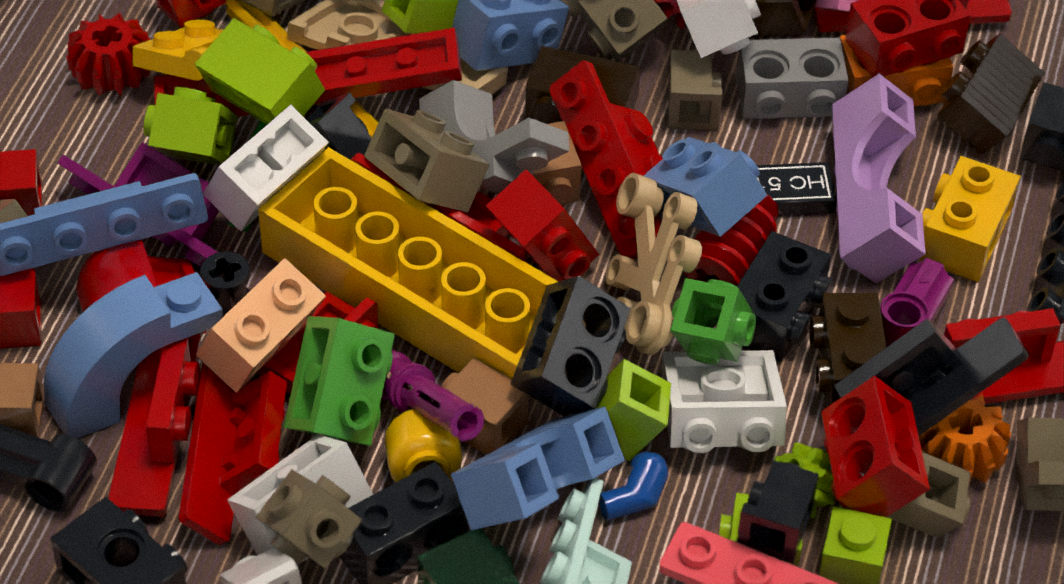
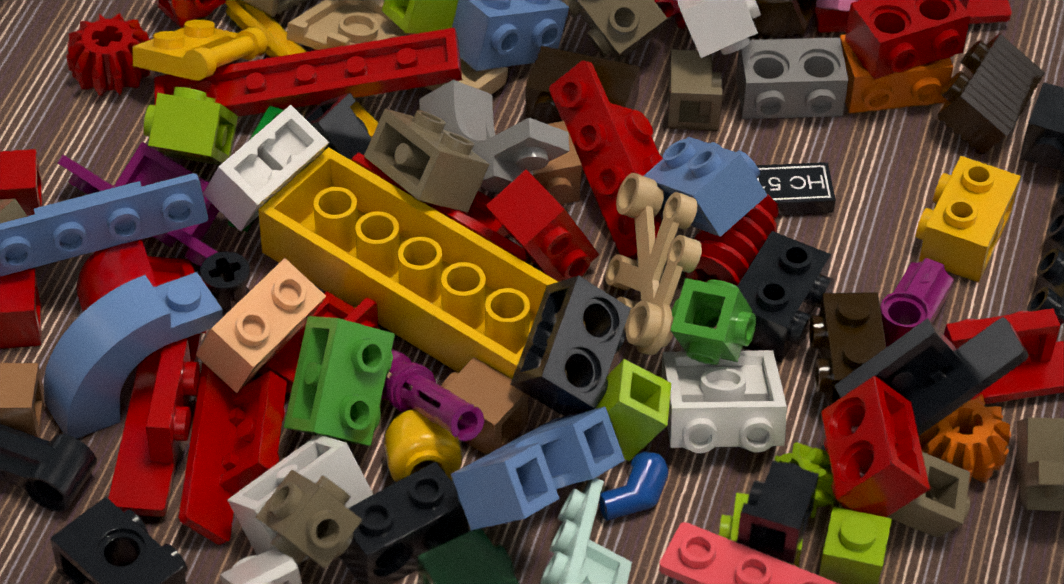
(259, 73): lime brick -> none
(875, 225): lavender arch -> none

